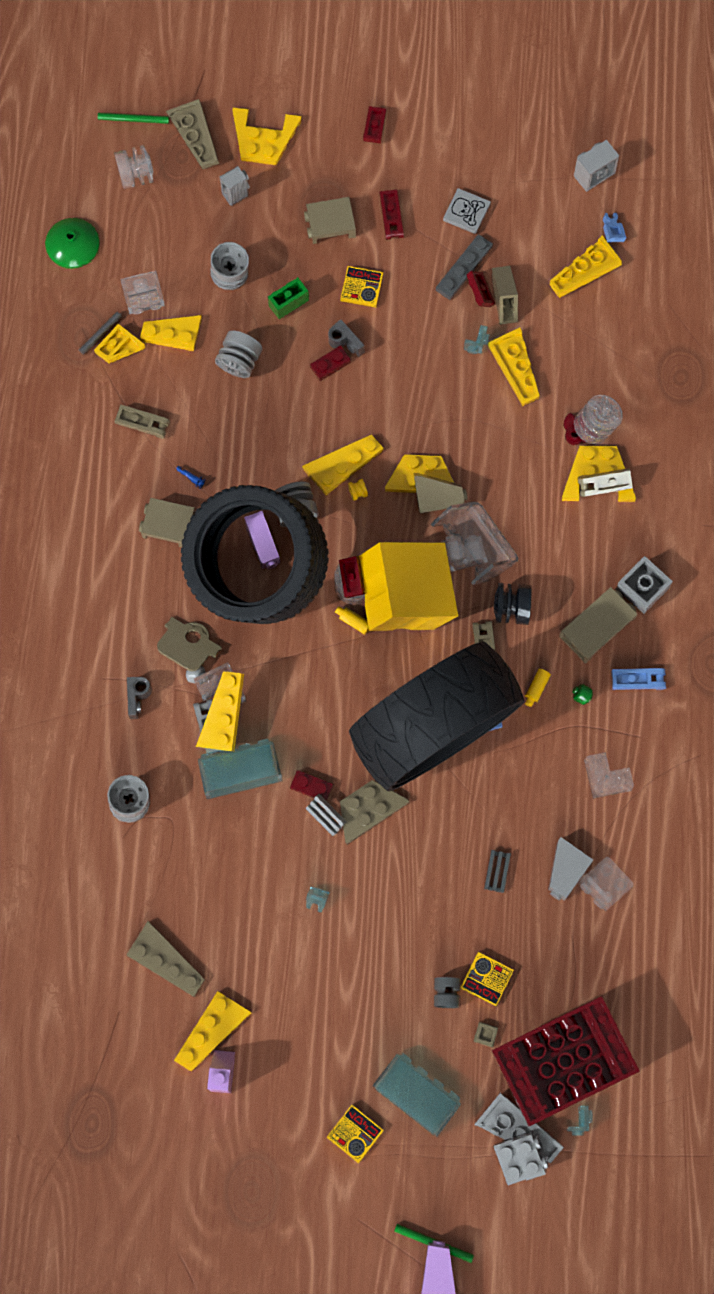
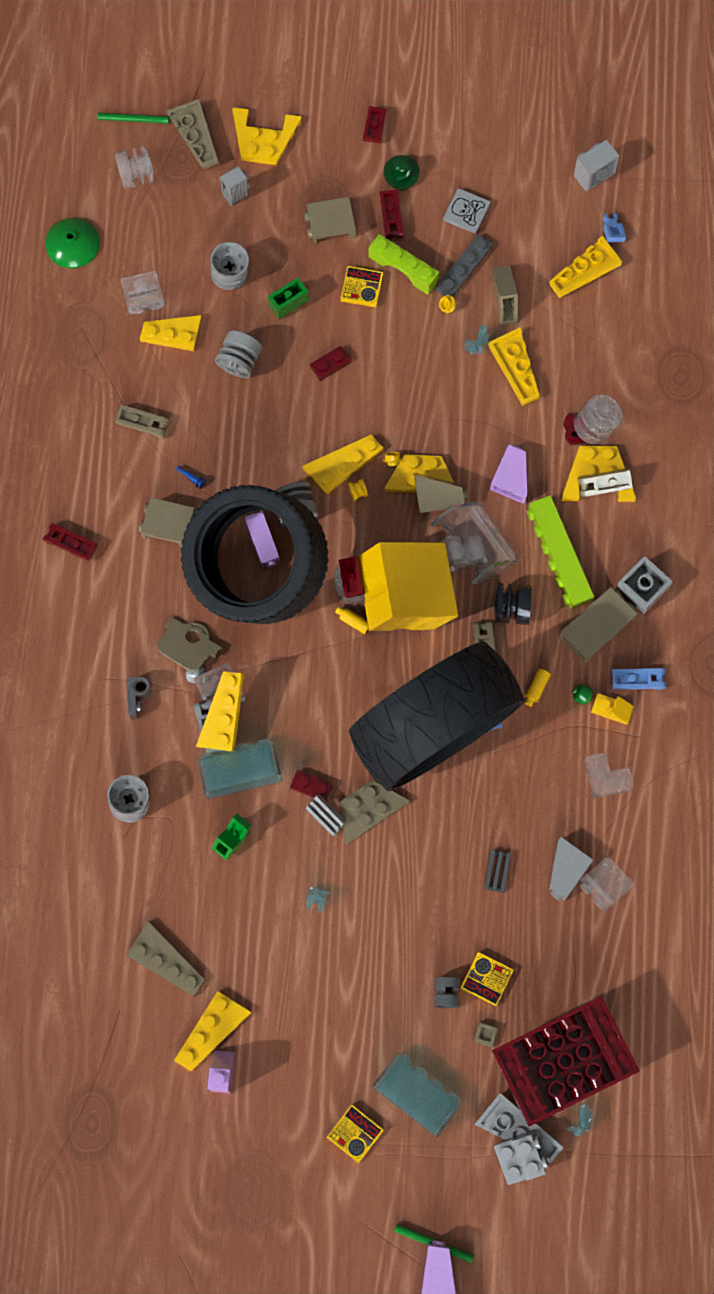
(70, 542): none -> dark red plate
(100, 333): flat silver bar -> none
(118, 345): yellow wing -> none
(232, 837): none -> green brick
(347, 337): flat silver plate -> none
(392, 458): none -> yellow plate
(401, 172): none -> dark green plate
(420, 274): none -> lime arch
(447, 304): none -> yellow plate
(480, 289): dark red plate -> none
(512, 475): none -> lavender slope
(560, 553): none -> lime brick
(611, 708): none -> yellow slope

